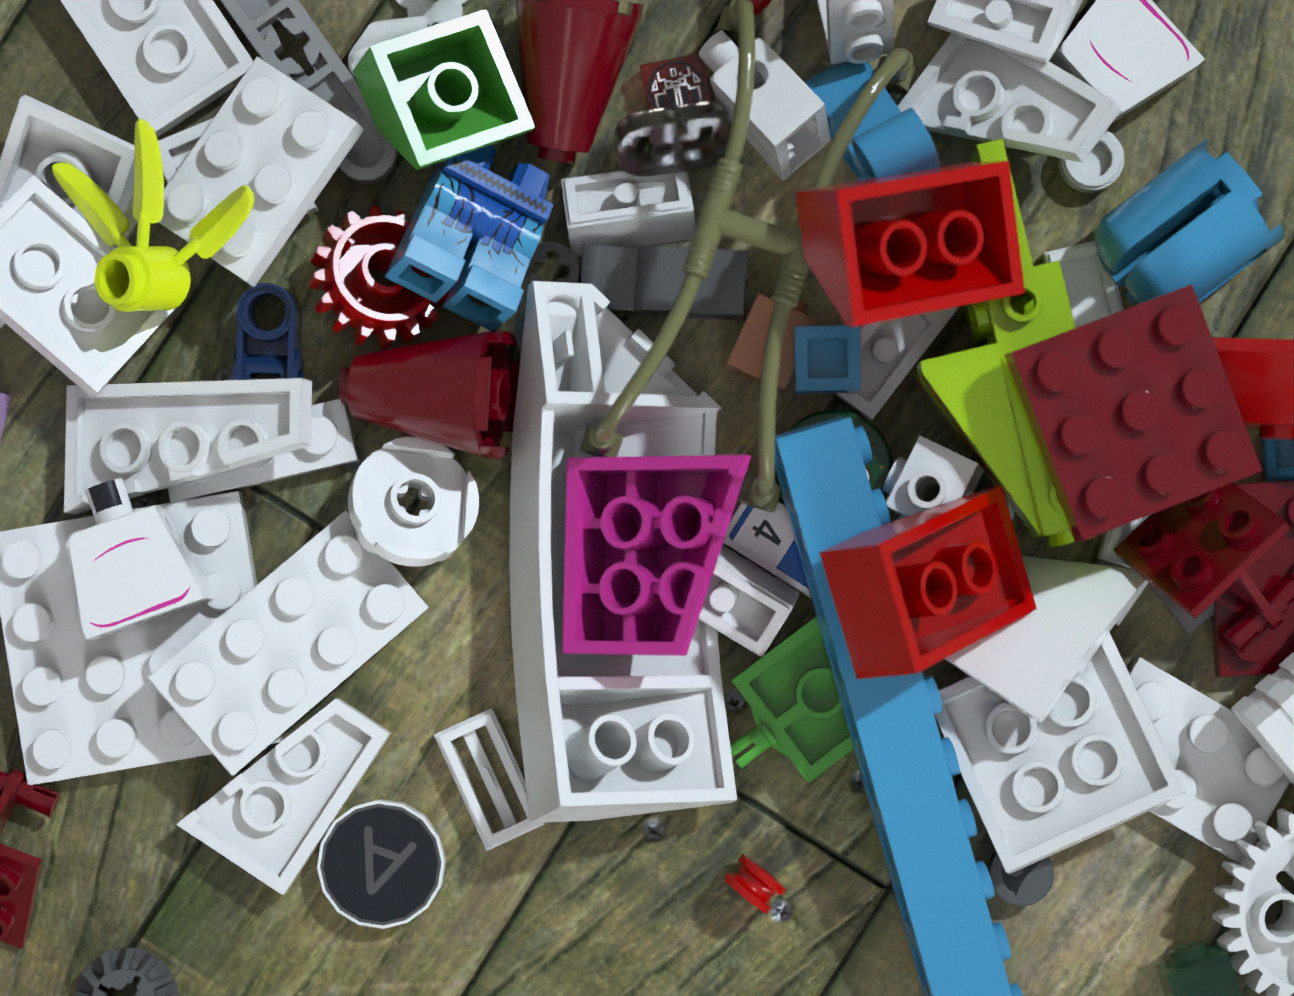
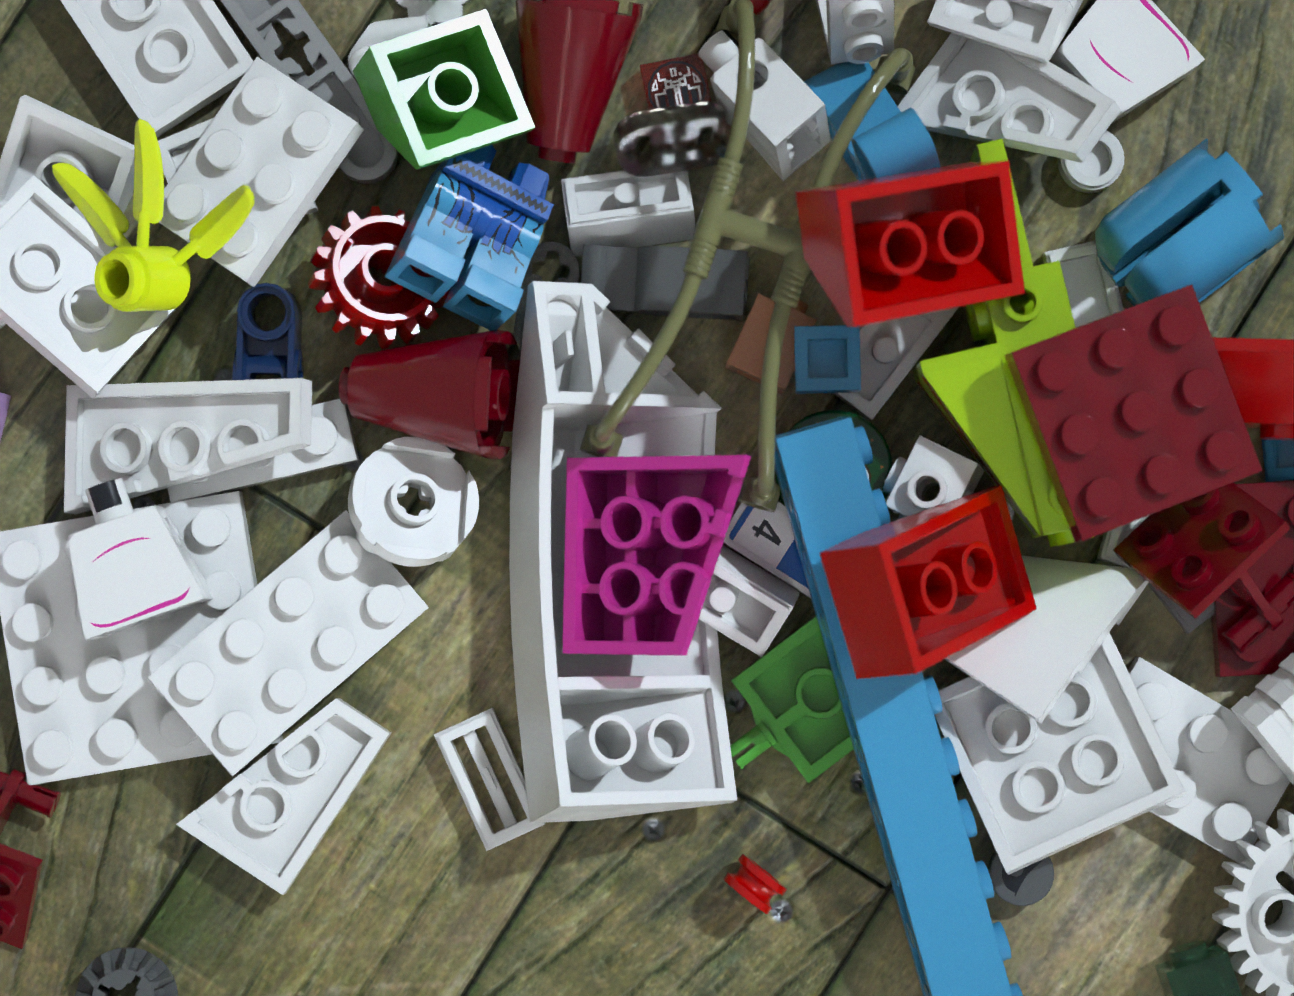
(381, 863): black tile -> none

